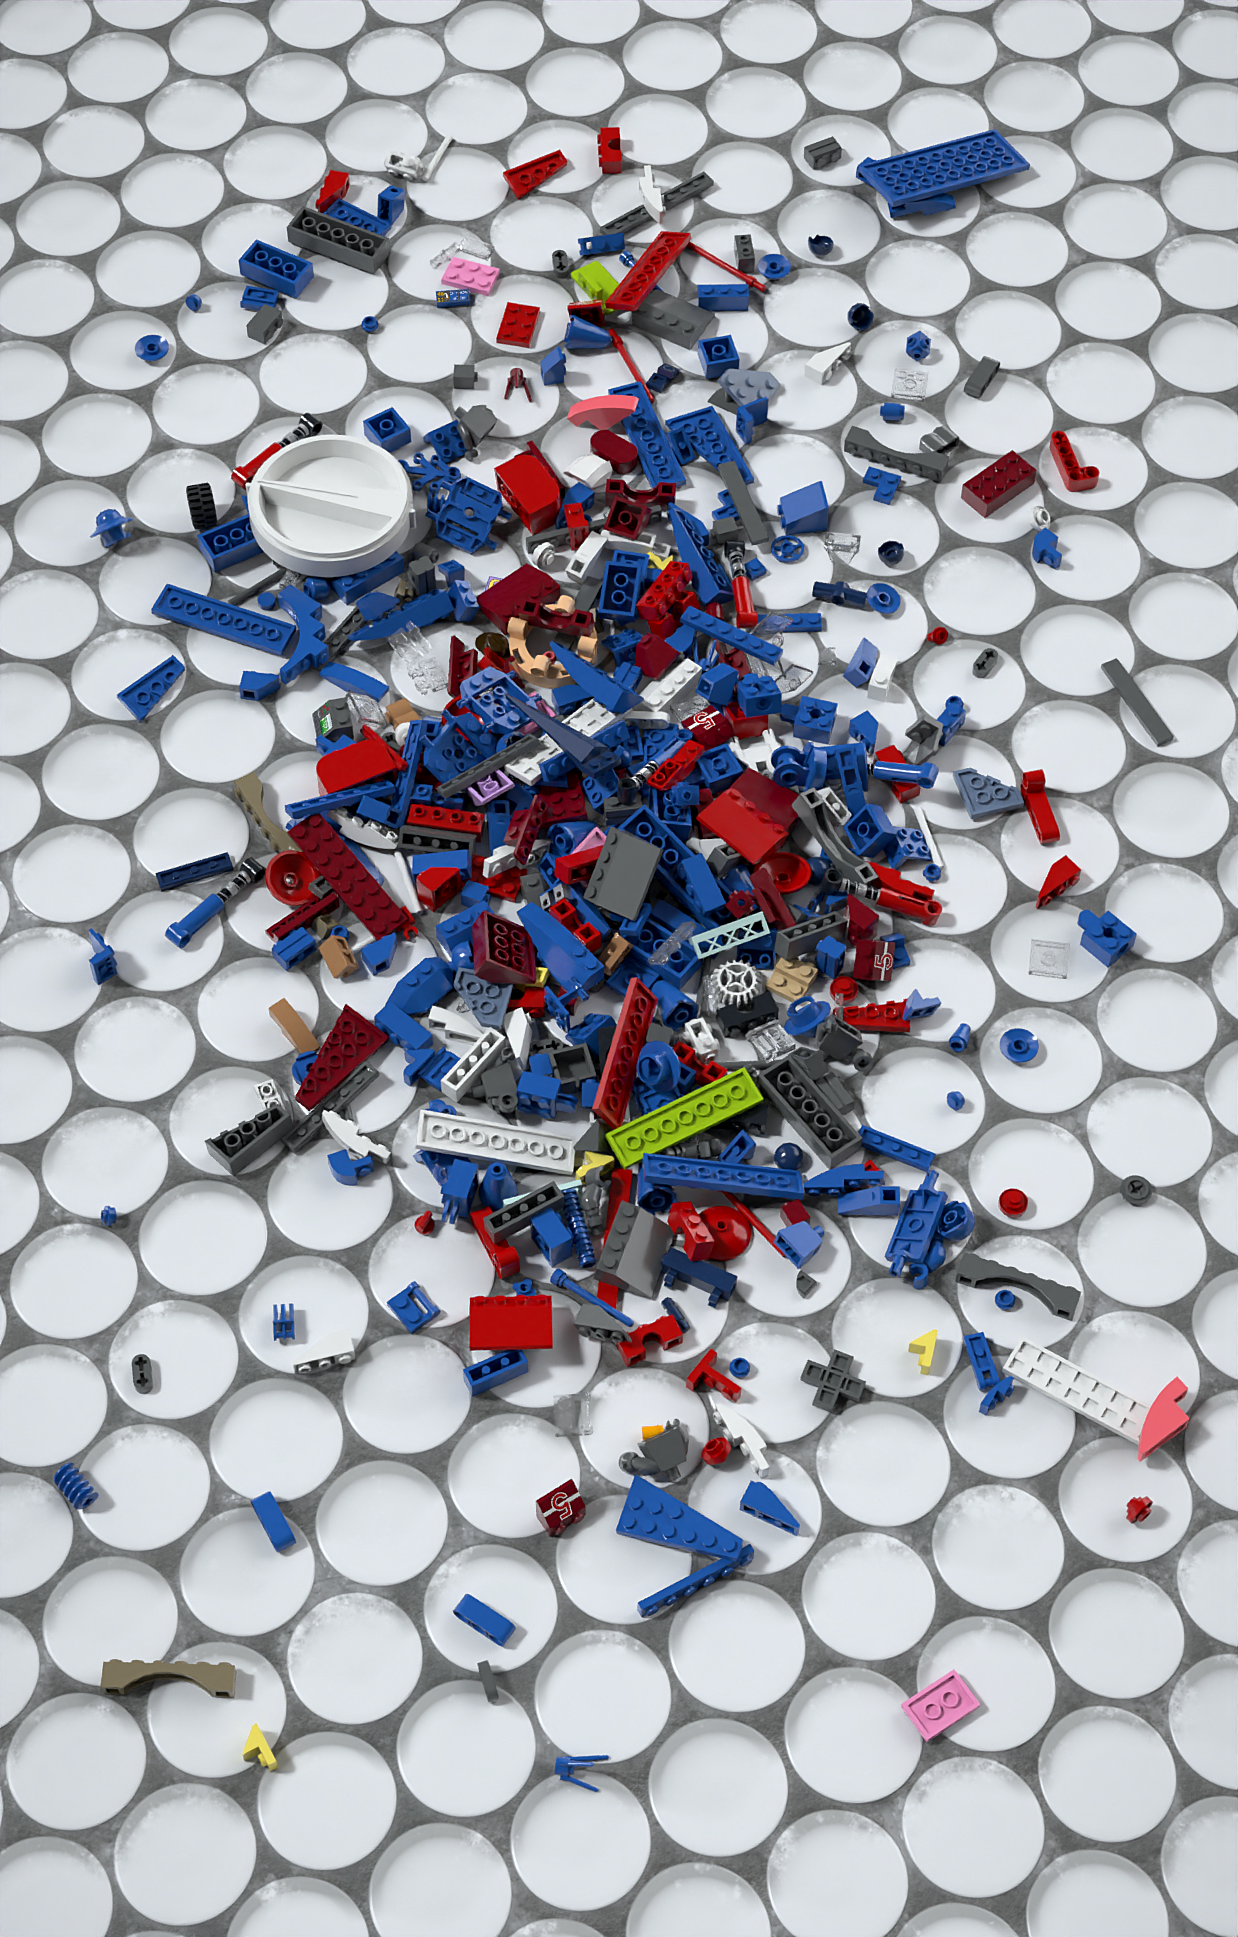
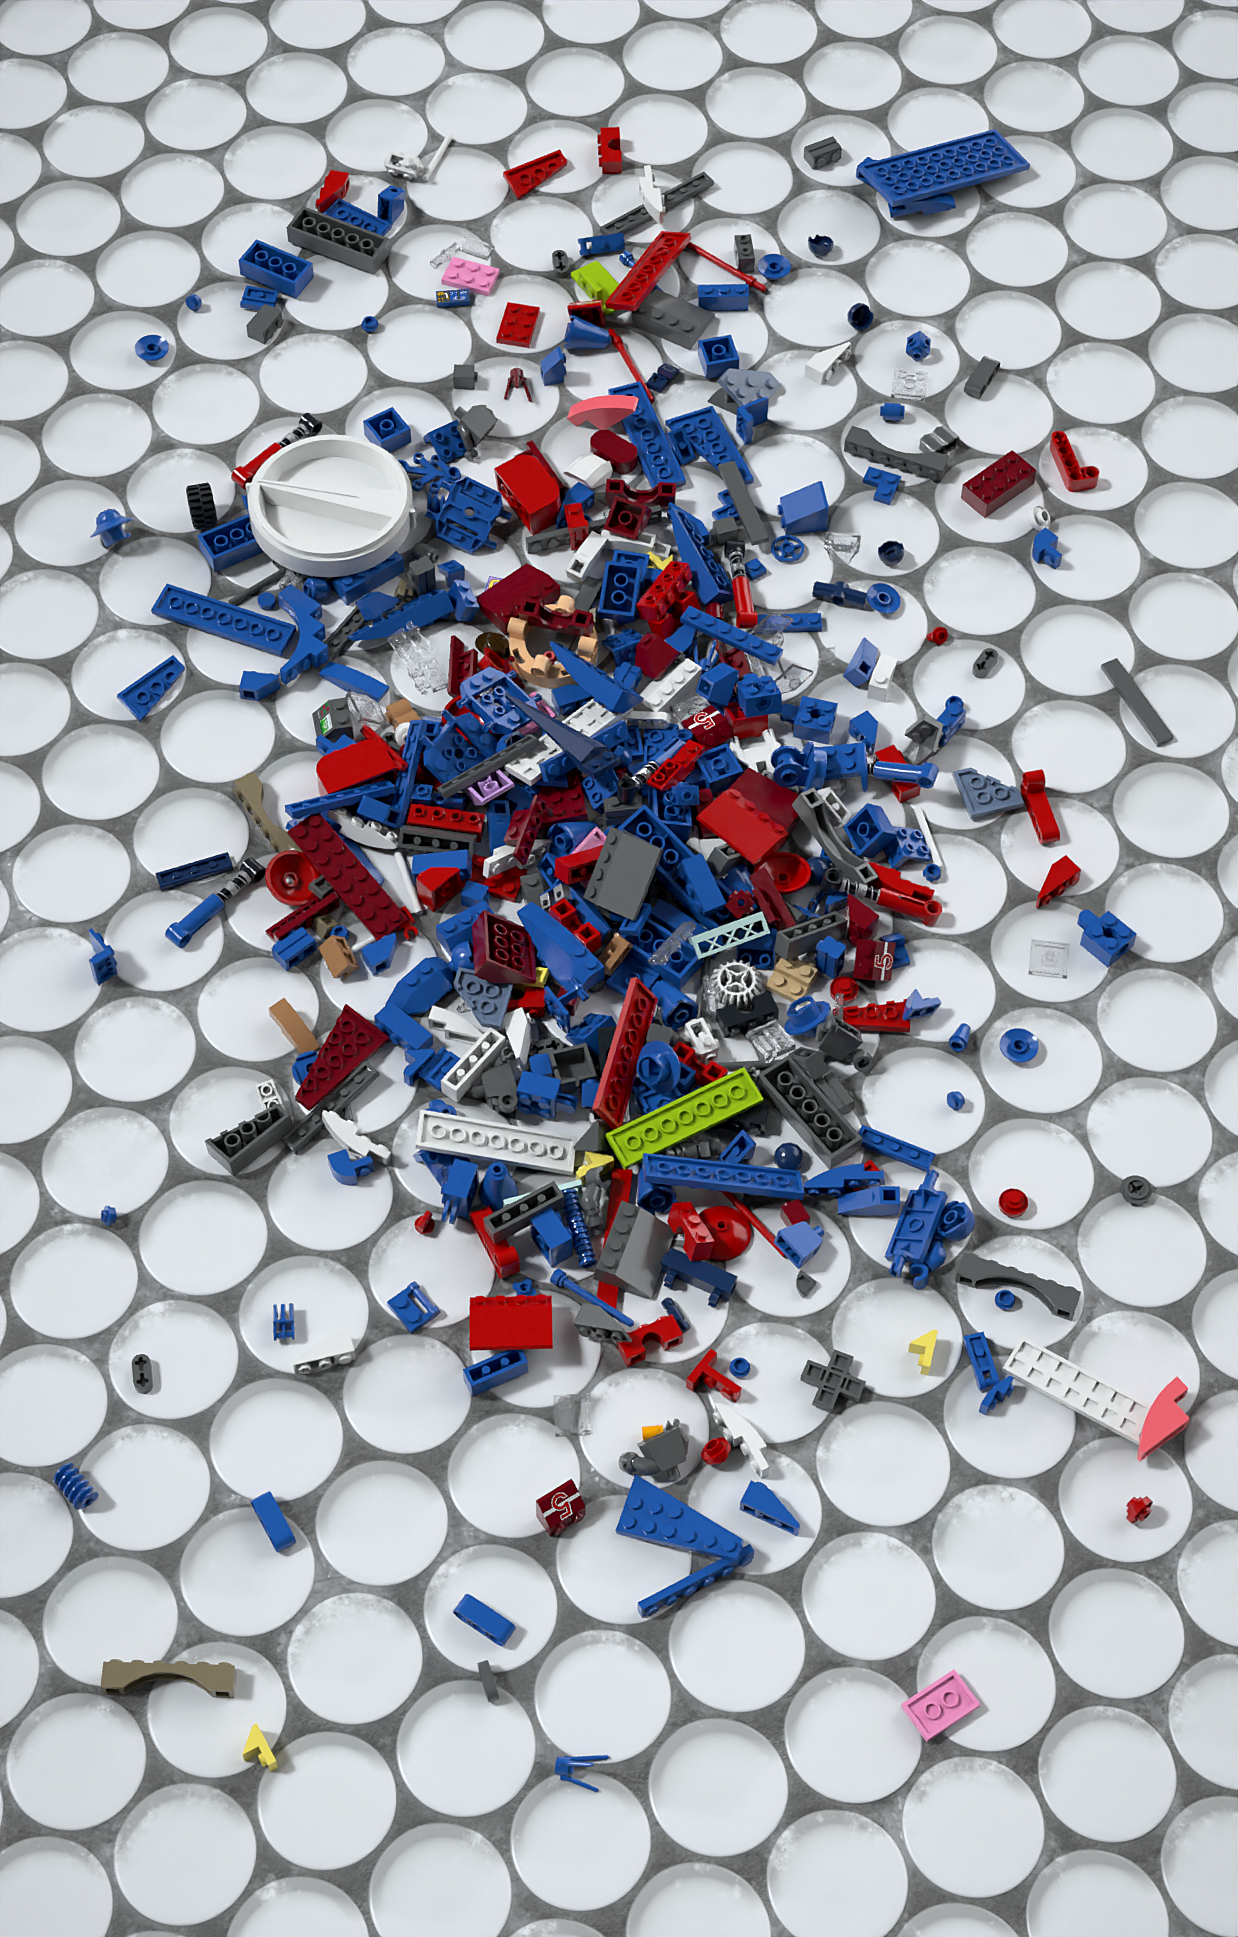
(543, 555): white plate -> none
(850, 779): blue slope -> none

